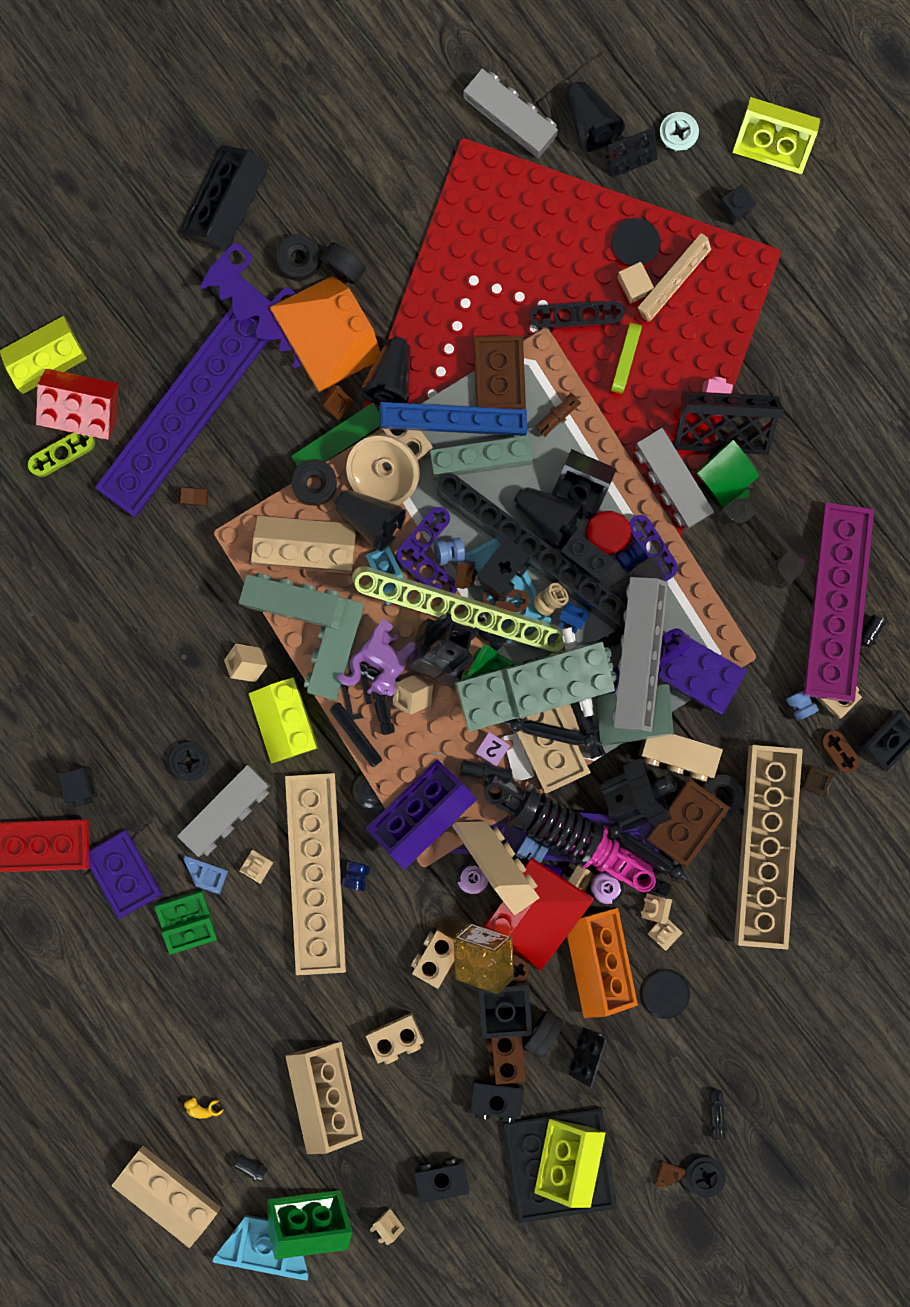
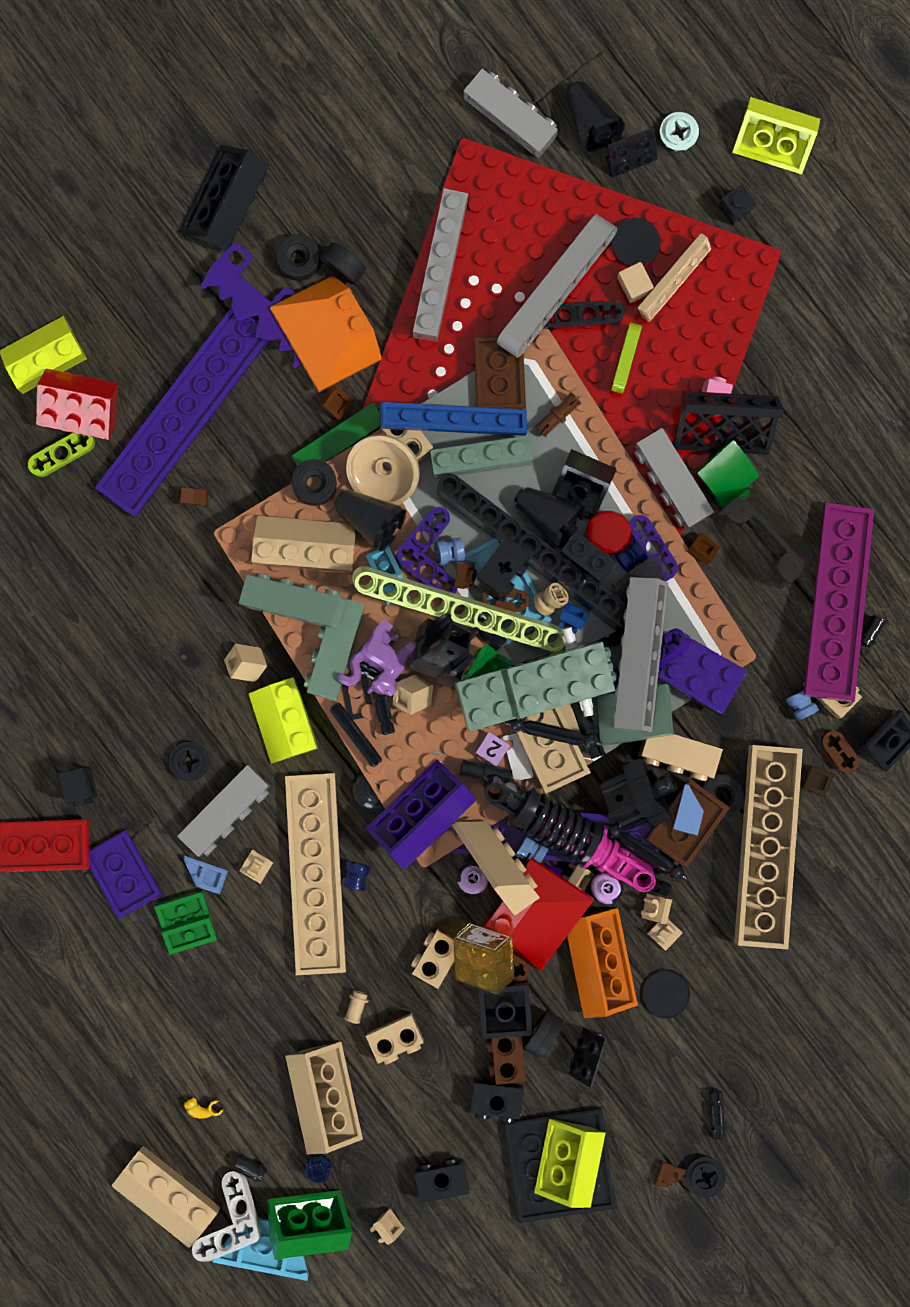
(239, 1222): none -> white beam
(317, 1164): none -> clear blue wheel
(356, 1006): none -> tan pin
(389, 374): black cone -> none
(440, 265): none -> light grey brick
(557, 285): none -> light grey beam
(688, 813): none -> medium blue tile
(703, 549): none -> reddish brown plate

